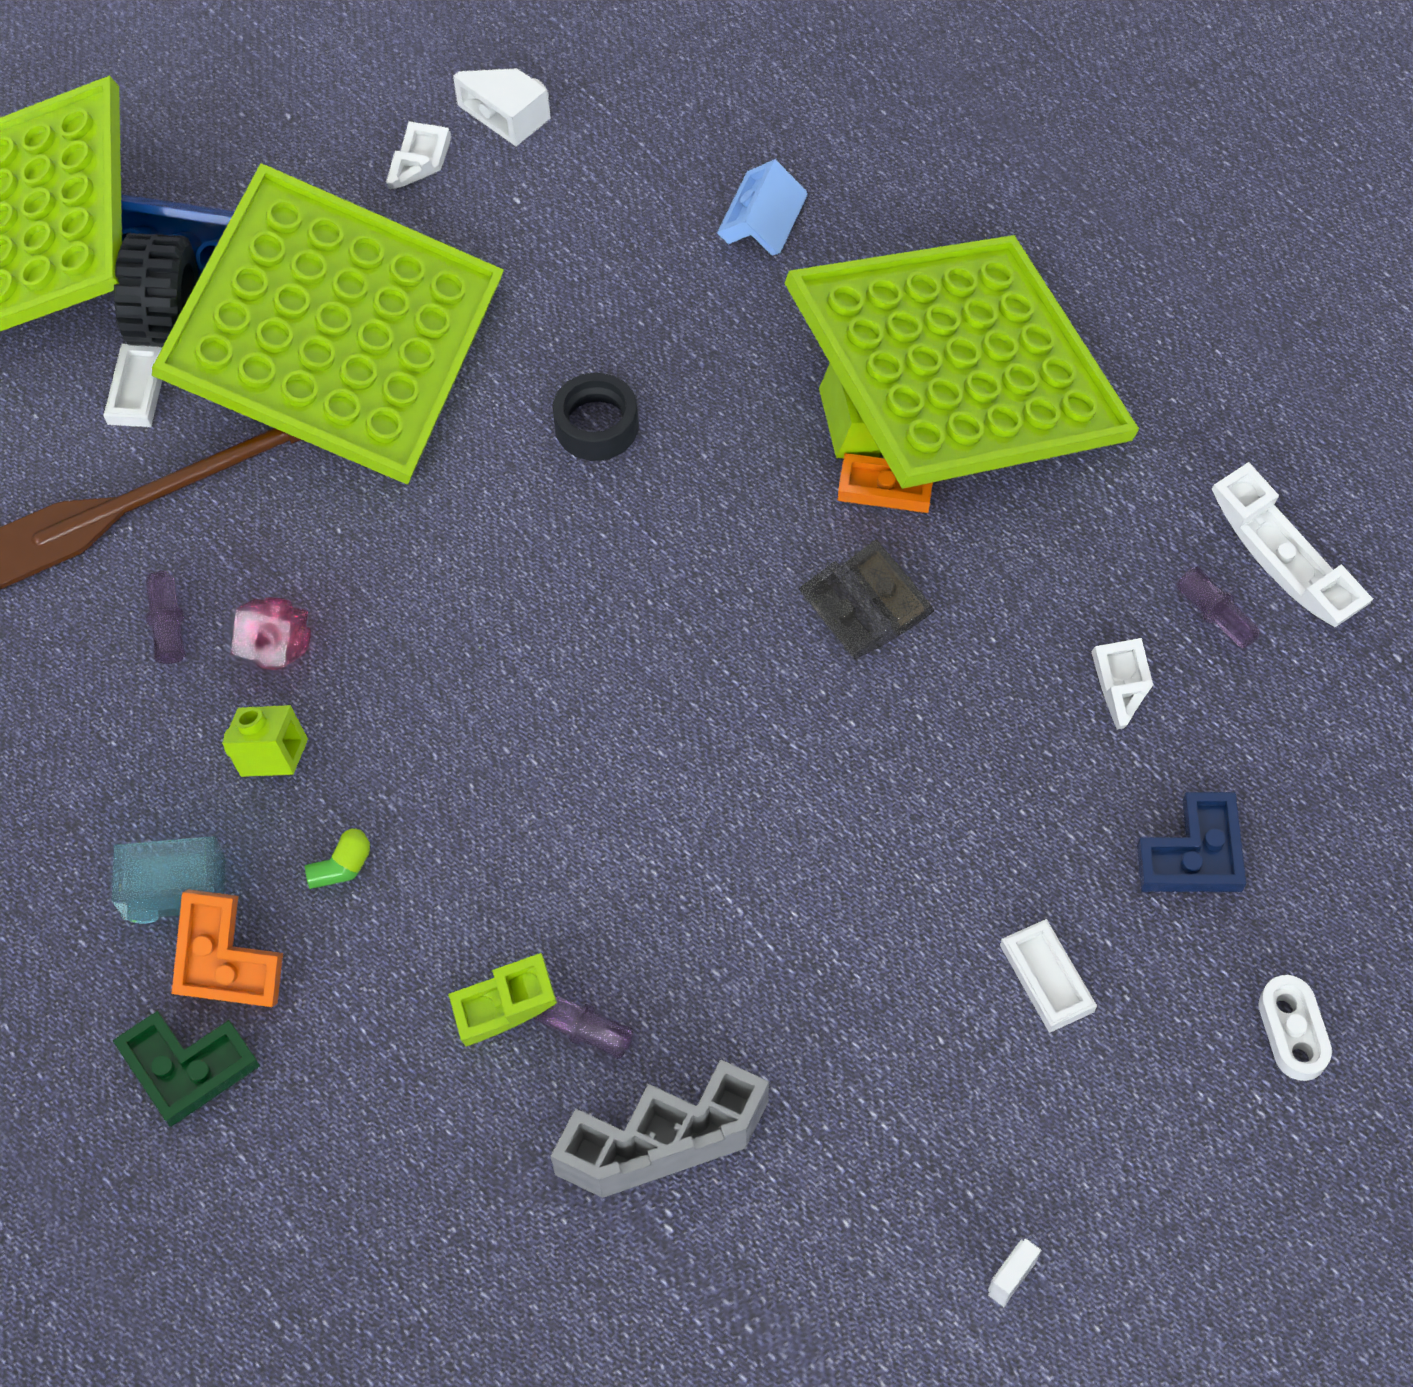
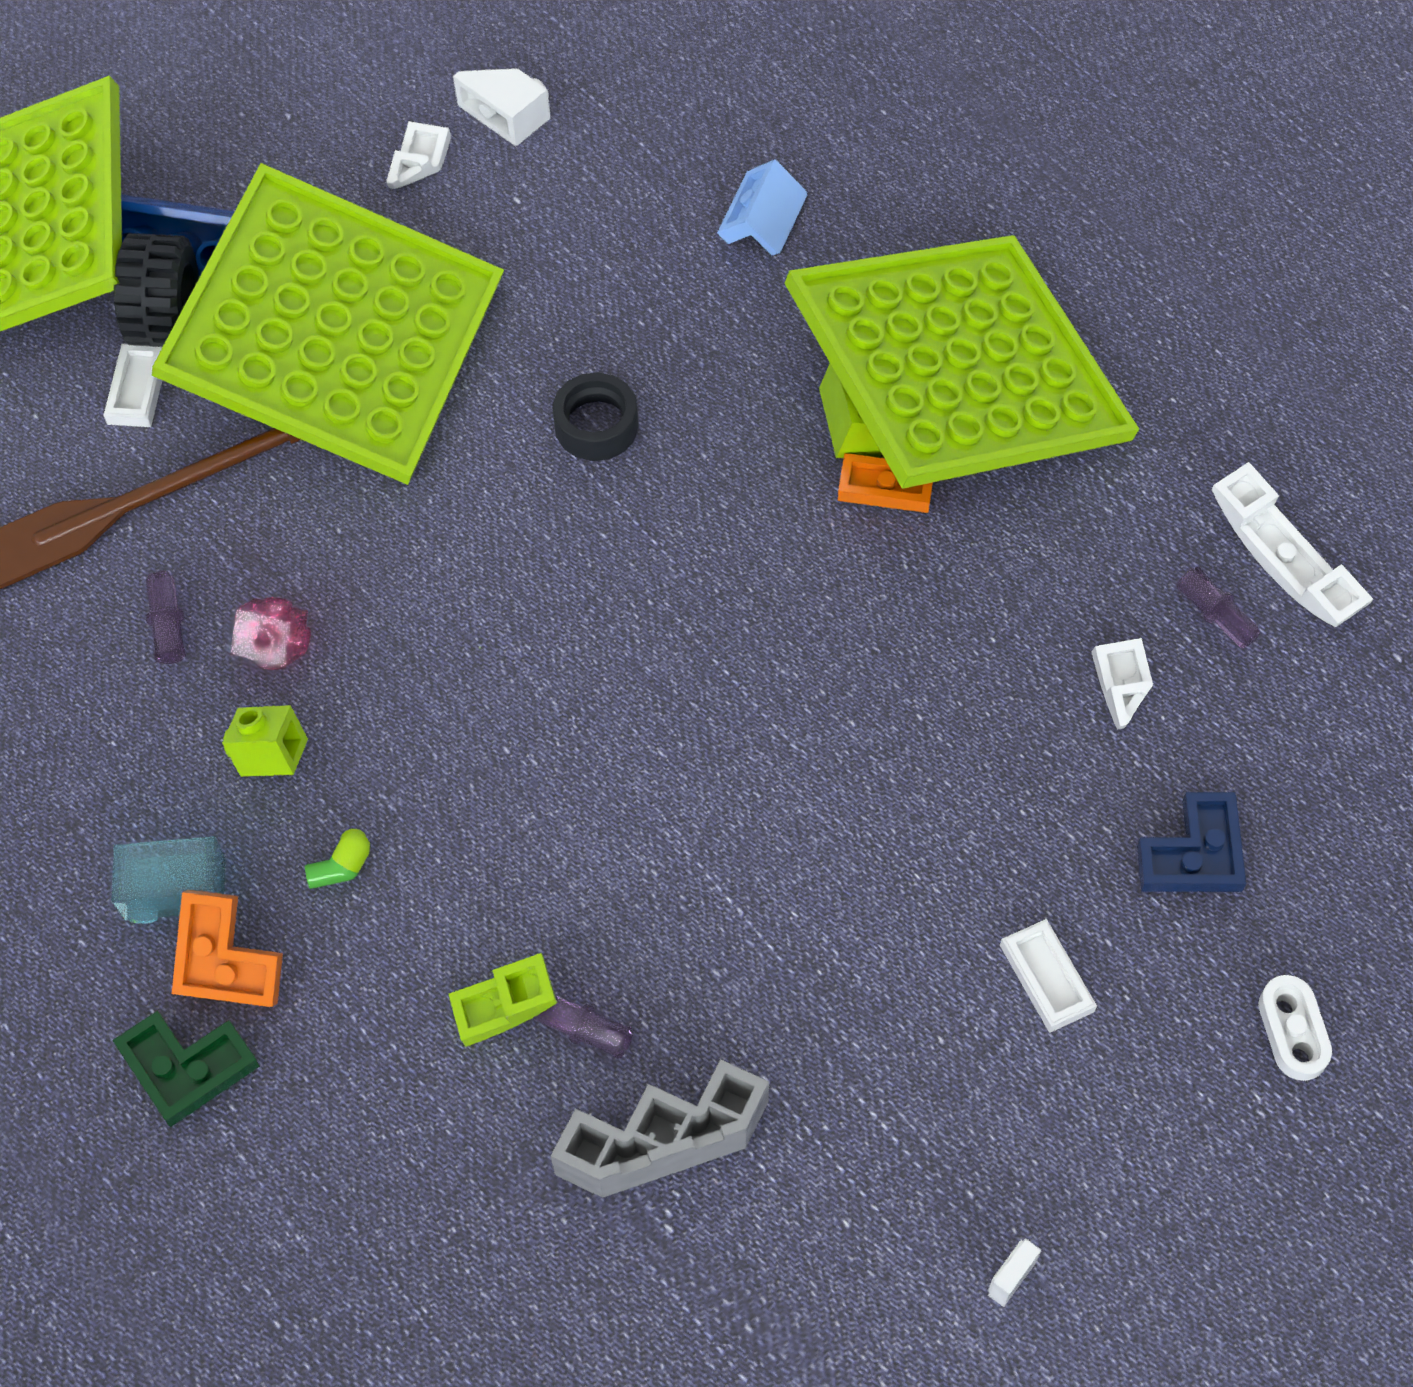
(866, 600): clear smoke slope -> none

